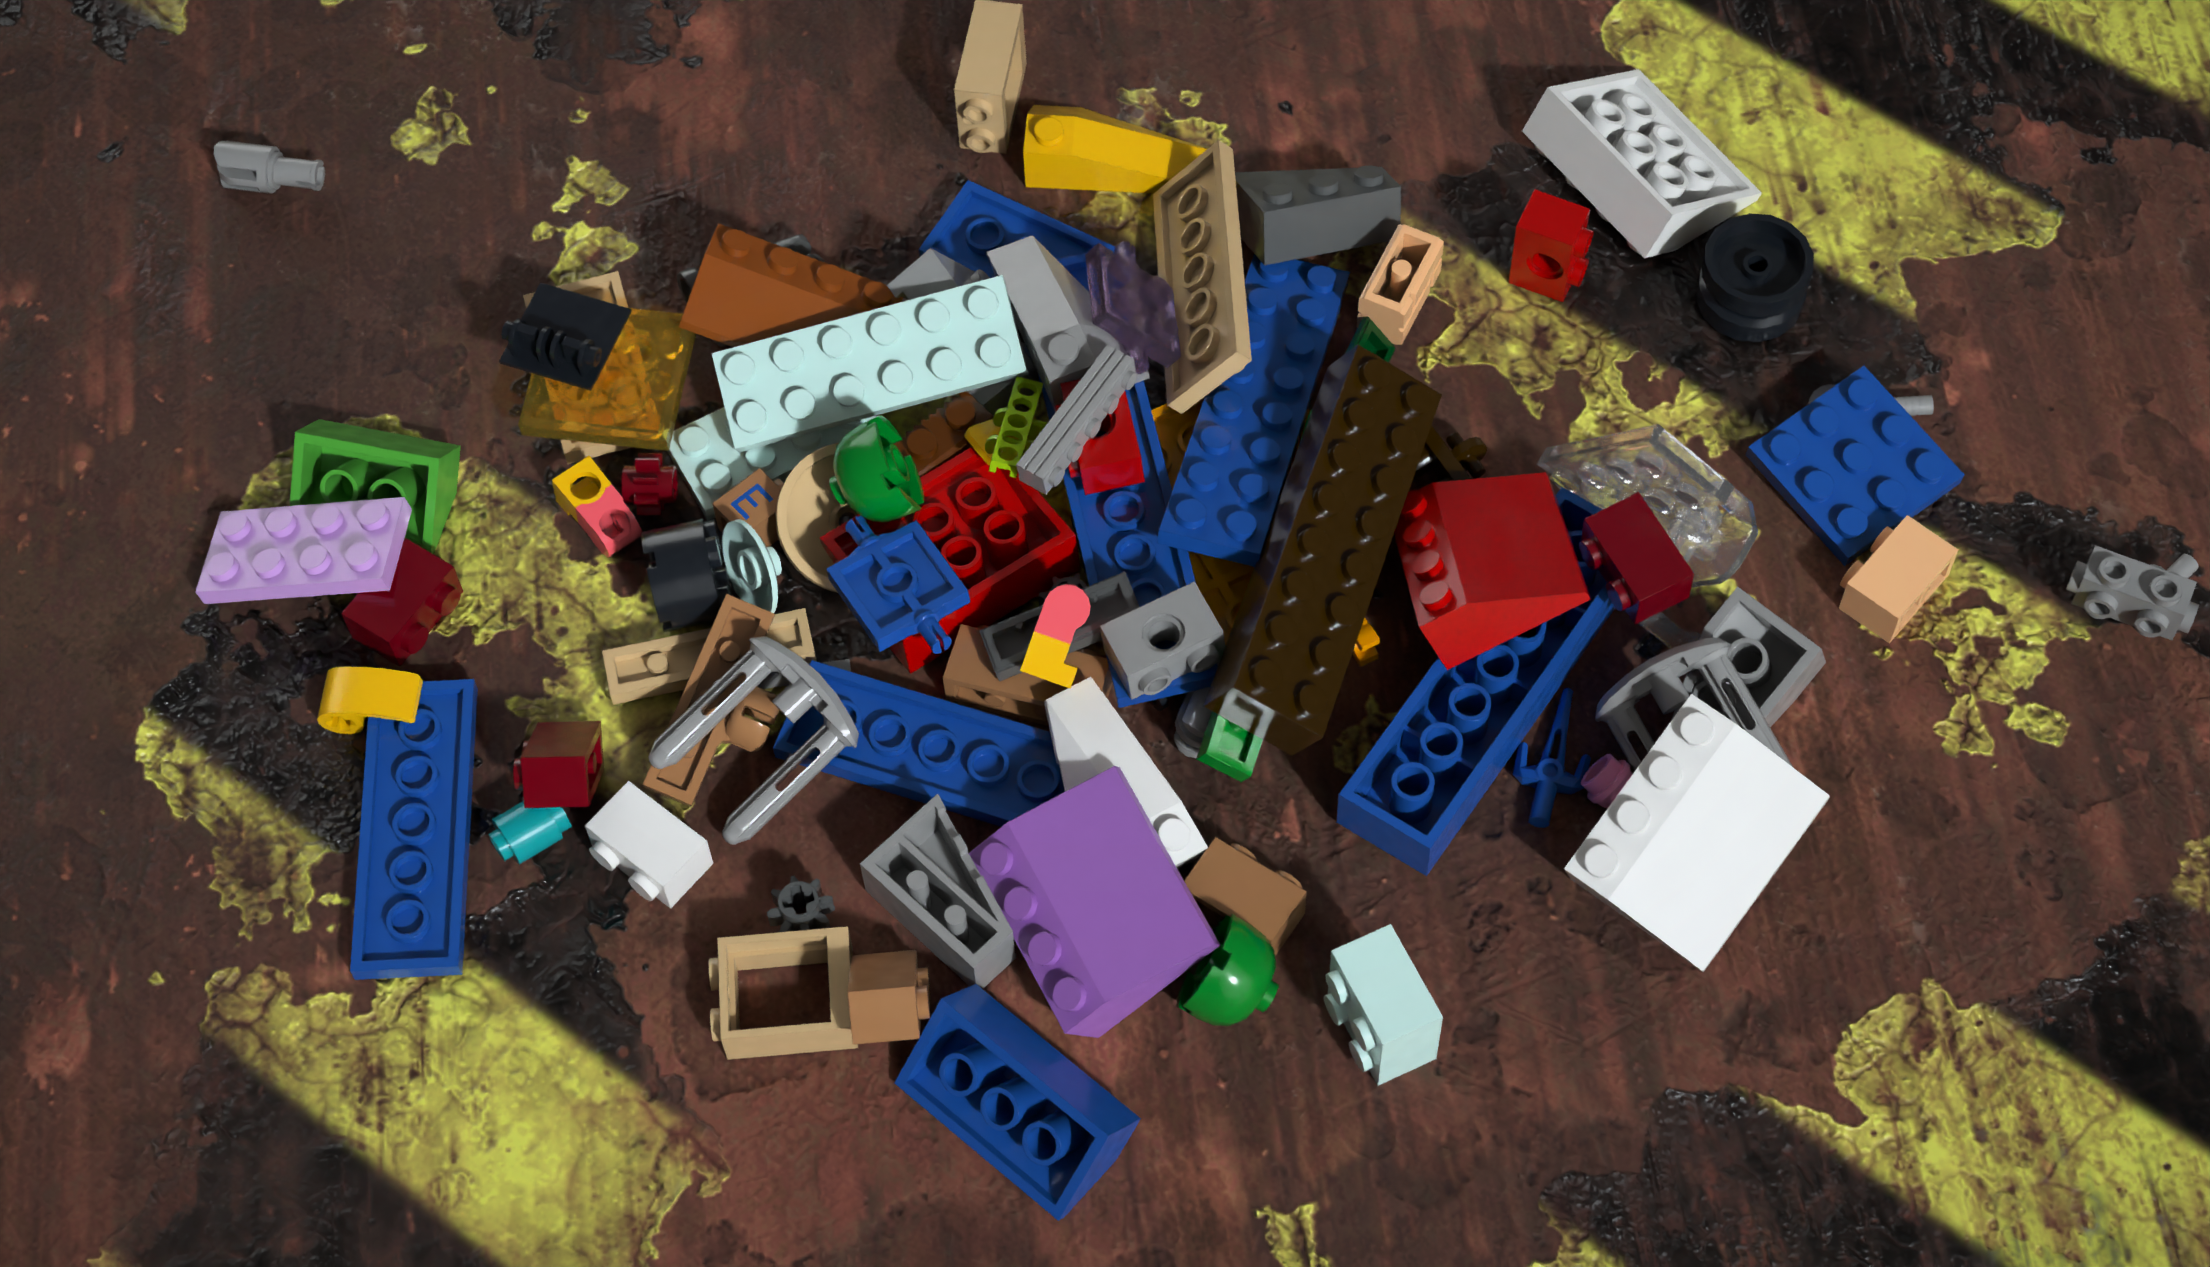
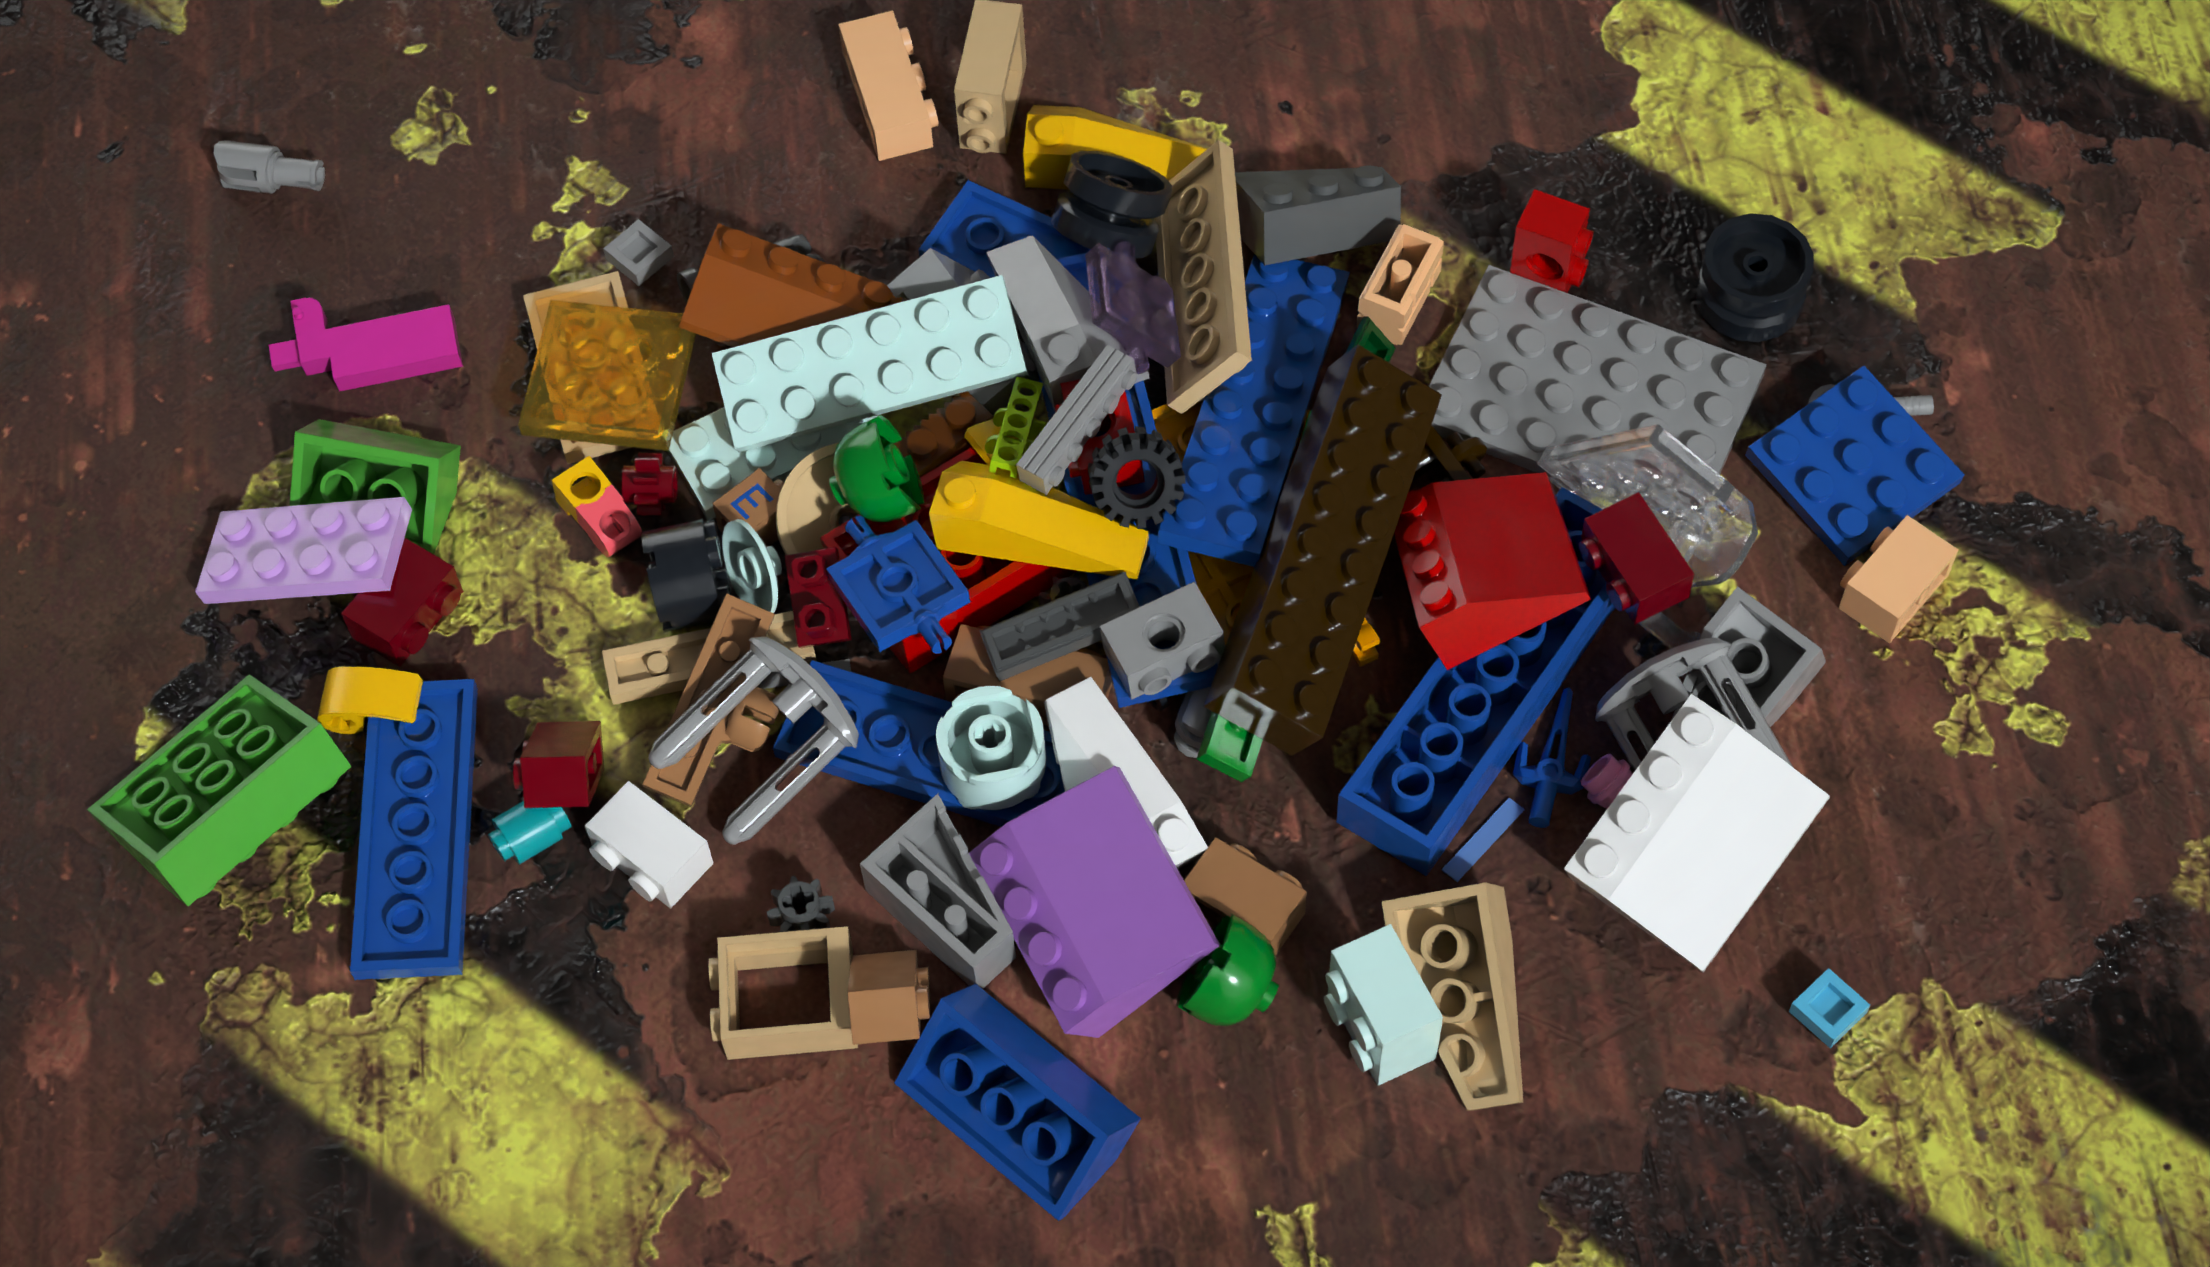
(220, 788): none -> bright green slope
(370, 349): none -> dark pink piece
(564, 336): black hinge -> none
(638, 252): none -> light grey plate
(816, 605): none -> dark red hips
(888, 85): none -> light nougat brick
(991, 748): none -> light aqua brick
(1014, 522): none -> yellow wedge
(1062, 613): leg -> none
(1111, 202): none -> black wheel
(1142, 506): none -> black tyre
(1467, 963): none -> tan wedge
(1483, 839): none -> medium blue piece
(1560, 370): none -> light grey plate
(1638, 160): white slope -> none
(1829, 1008): none -> medium azure plate
(2136, 592): light grey brick -> none

